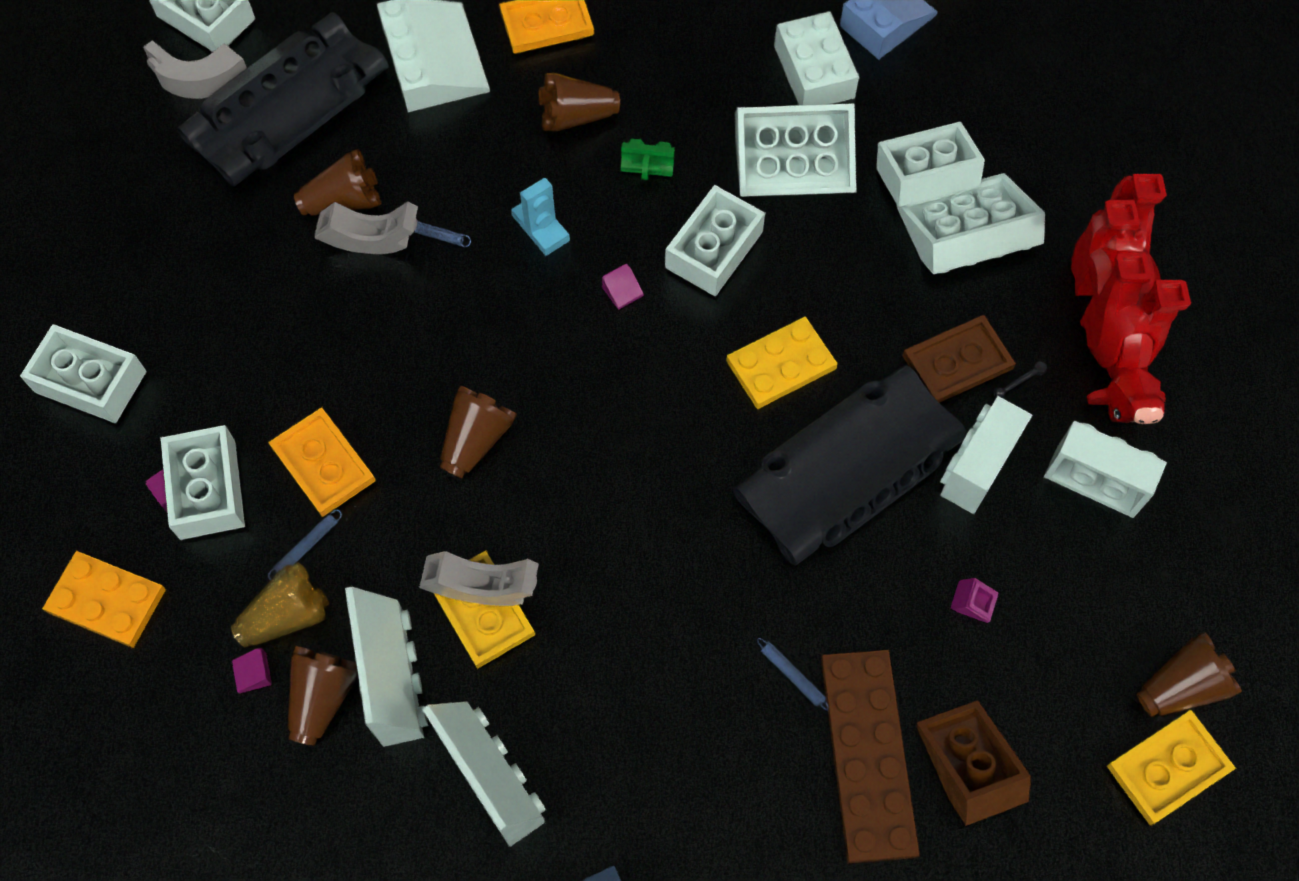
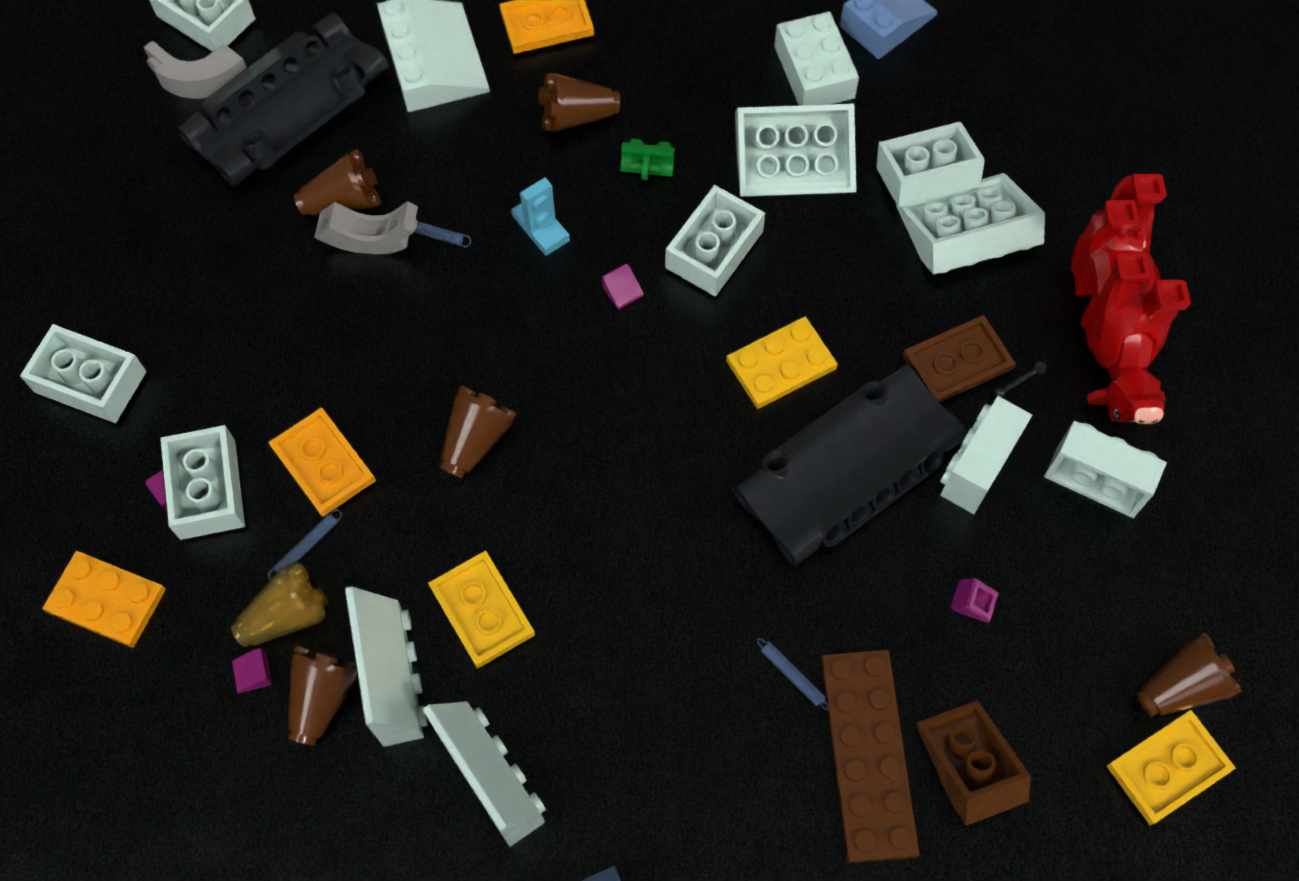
(479, 582): light grey arch -> none

